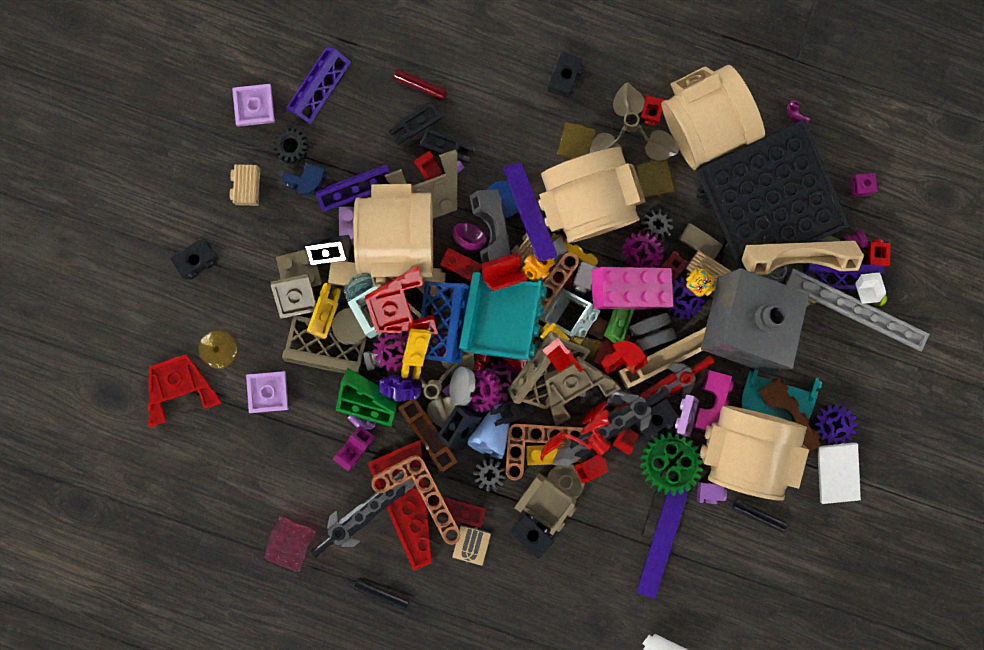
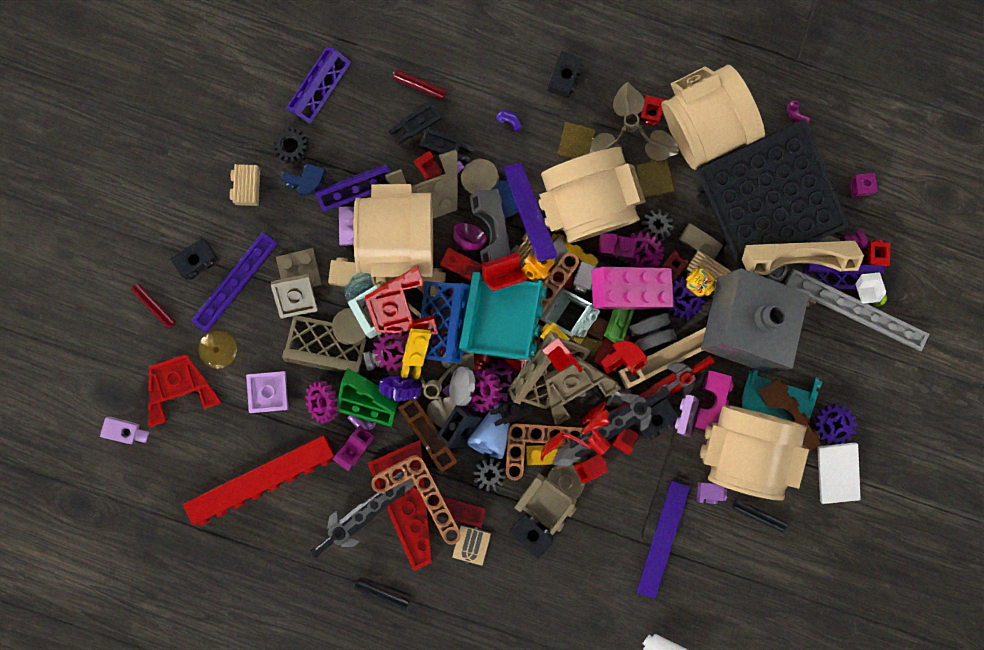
(114, 430): none -> lavender torso
(153, 306): none -> dark red axle
(234, 282): none -> dark purple tile
(253, 105): lavender plate -> none
(259, 480): none -> red brick
(289, 544): clear pink bracket -> none
(322, 402): none -> magenta gear
(324, 312): yellow hinge -> none
(329, 249): black brick -> none
(479, 175): none -> dark tan tile
(511, 117): none -> dark purple arm
(616, 246): none -> magenta brick
(684, 475): green gear -> none

